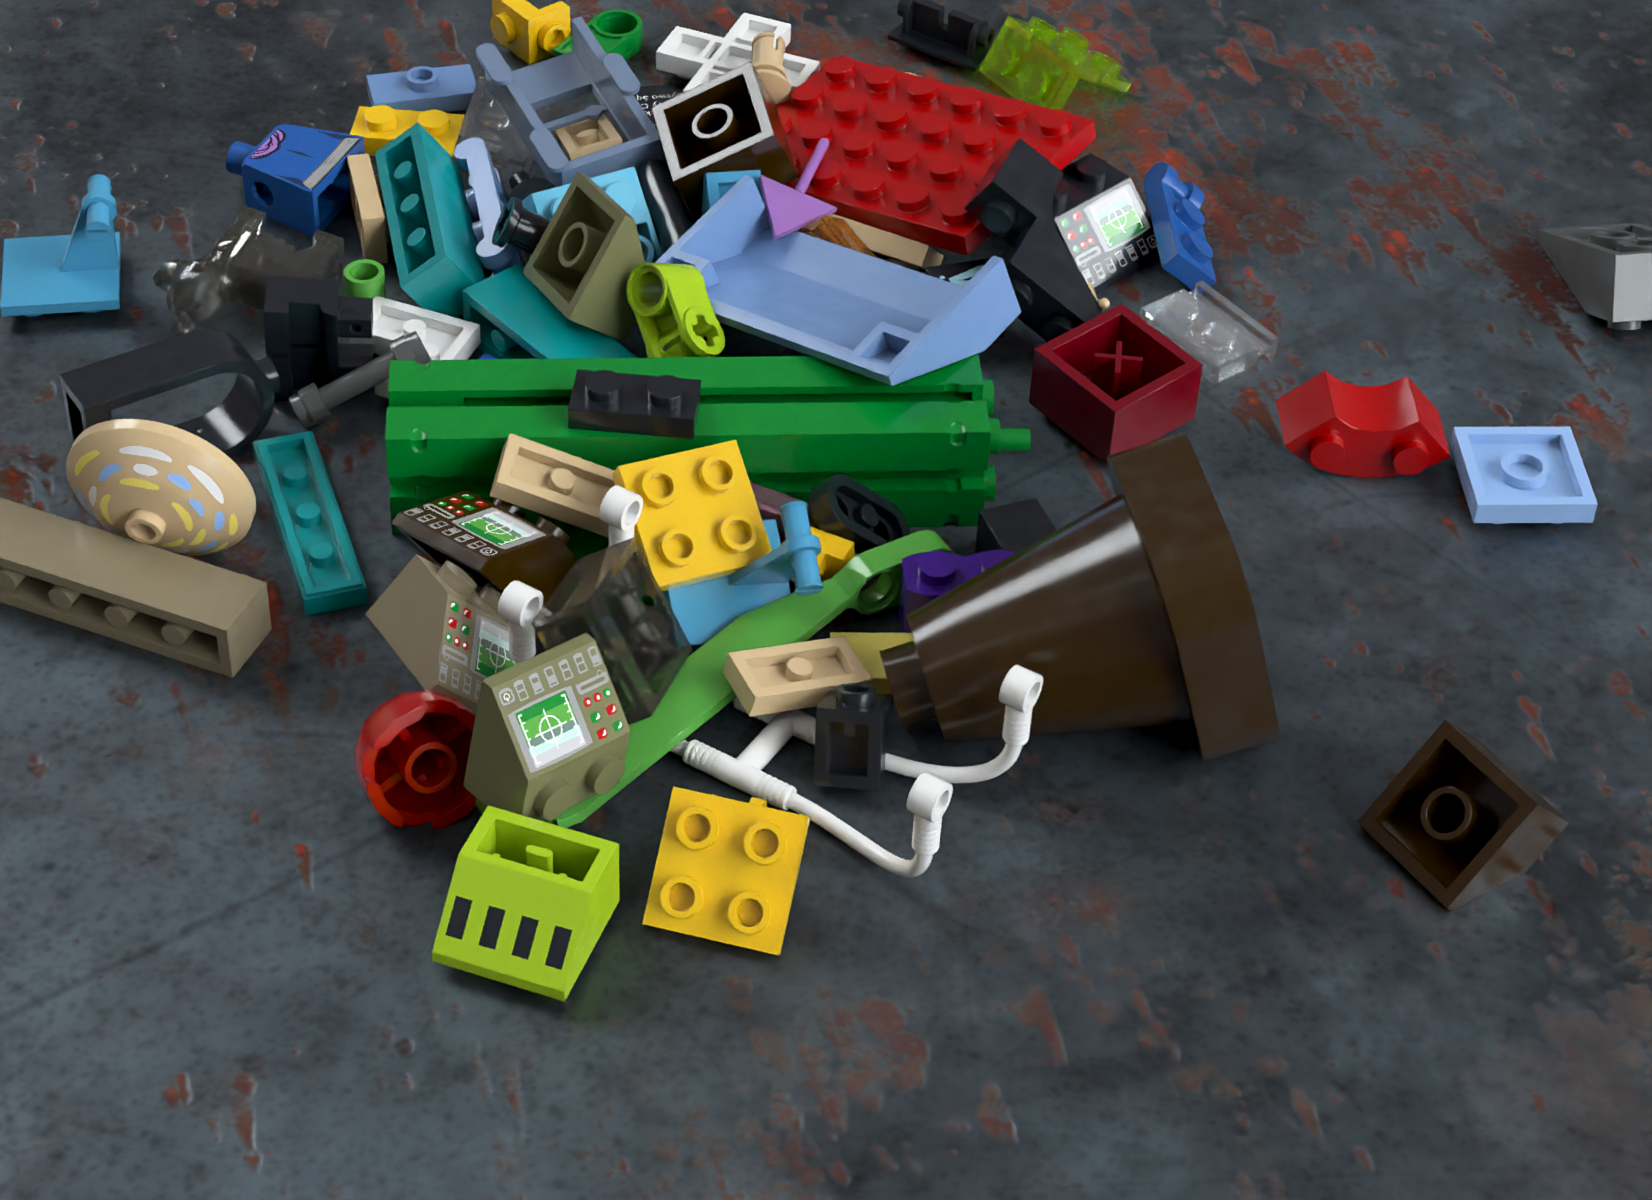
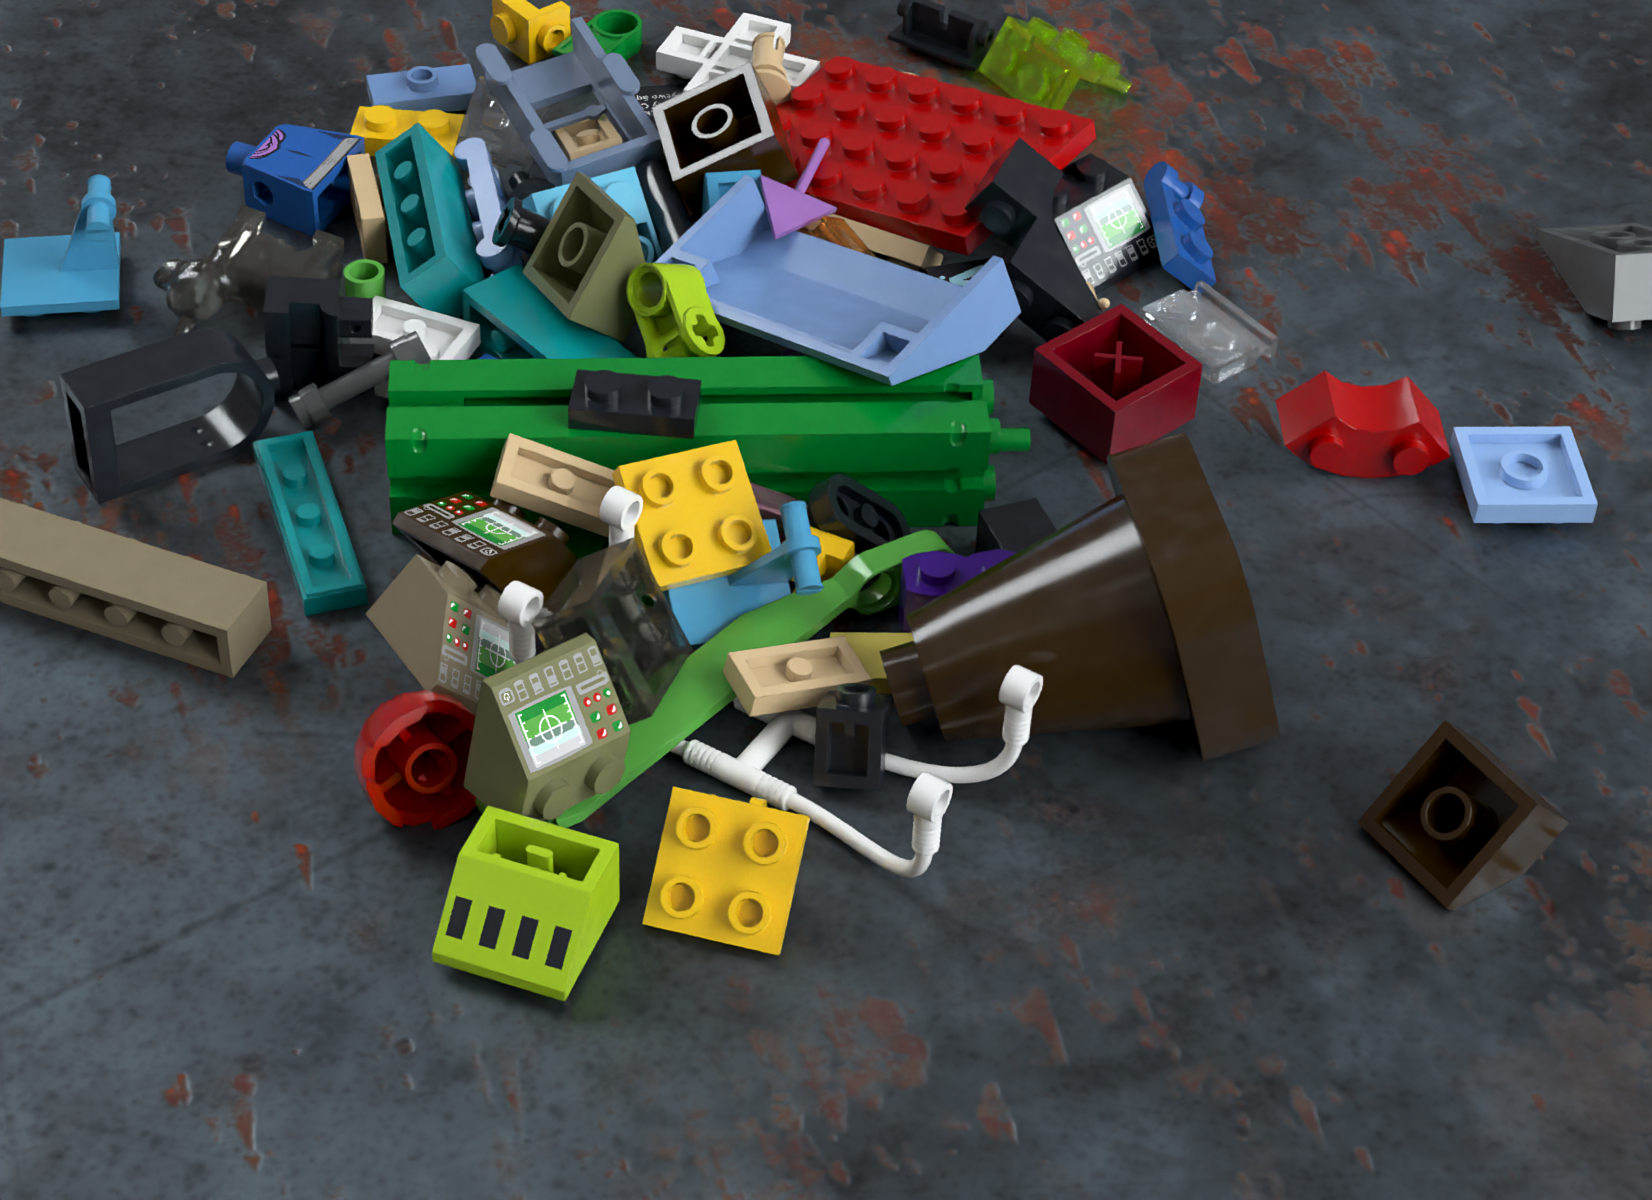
(160, 486): tan dish -> none

